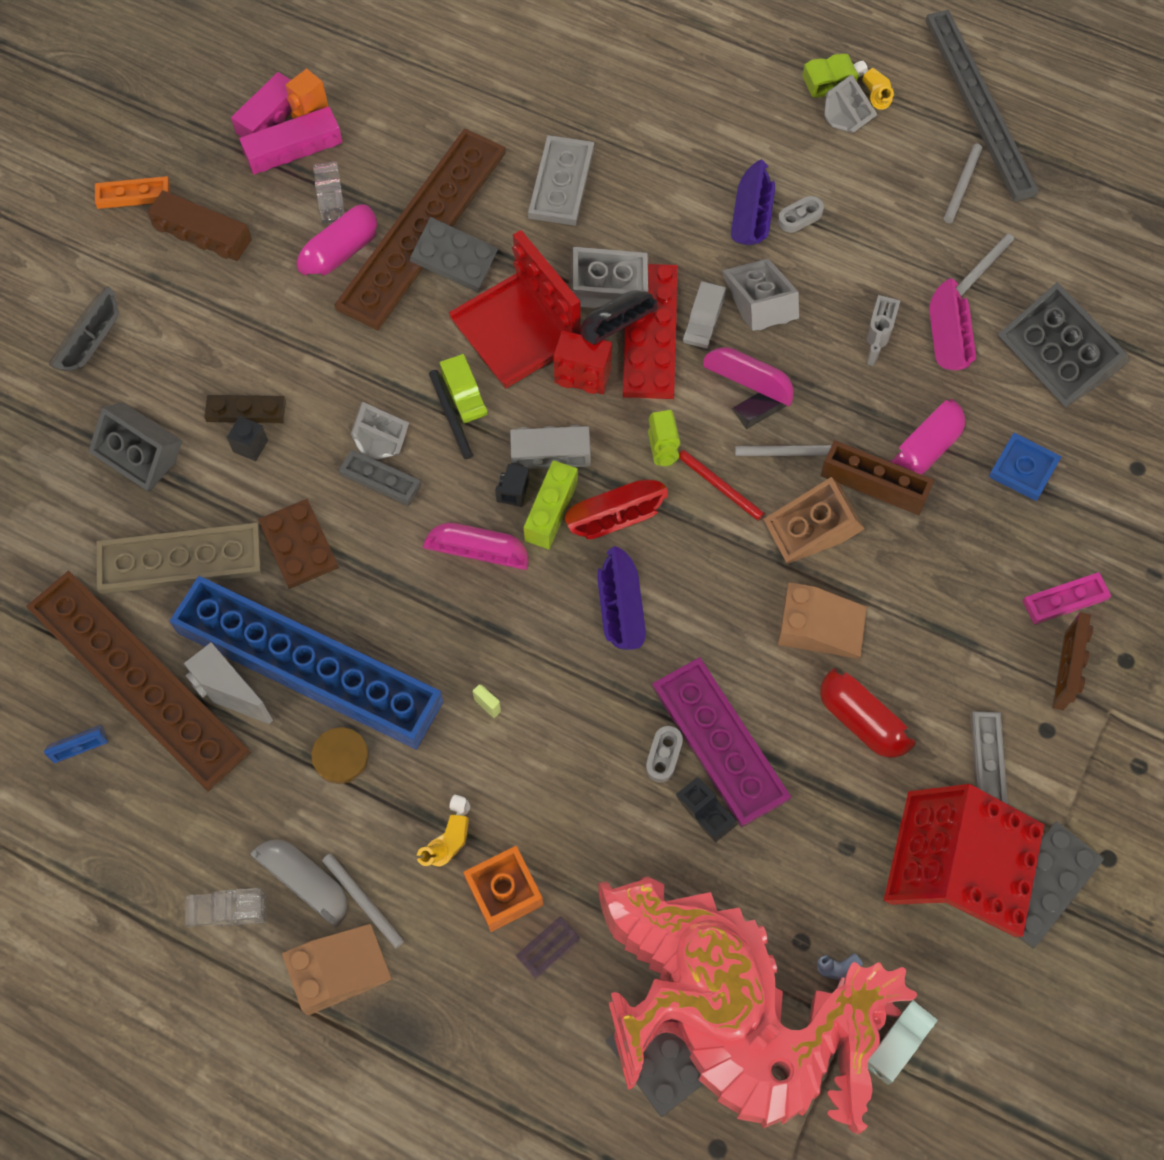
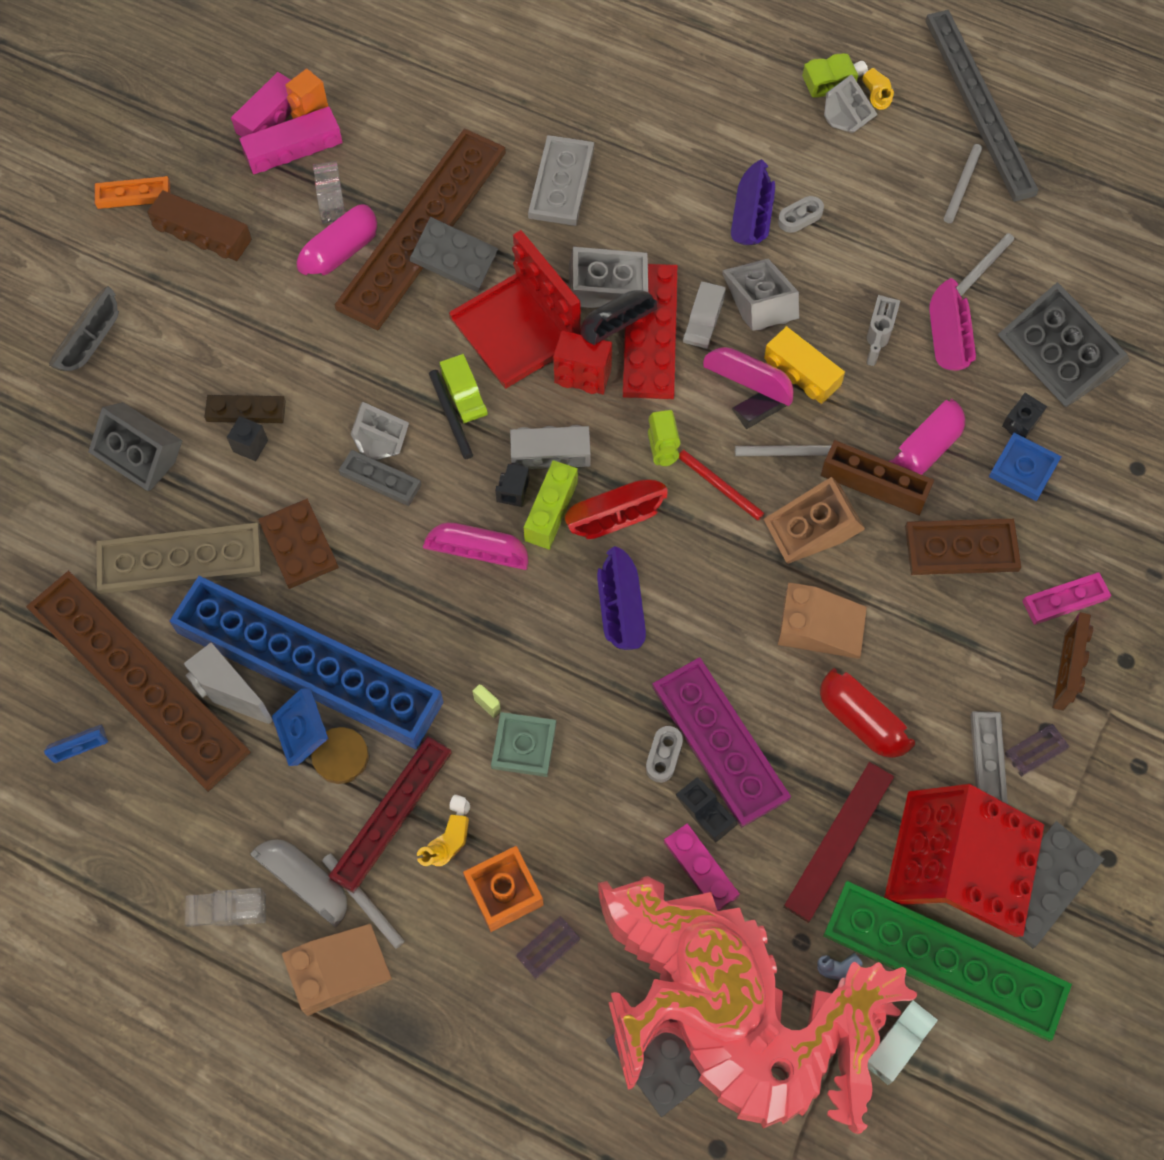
(299, 727): none -> blue plate
(390, 814): none -> dark red tile
(523, 744): none -> sand green plate
(701, 866): none -> dark pink plate
(804, 365): none -> yellow brick
(838, 842): none -> dark red tile
(948, 961): none -> green plate
(962, 546): none -> reddish brown plate
(1018, 761): none -> tile
(1024, 416): none -> black brick

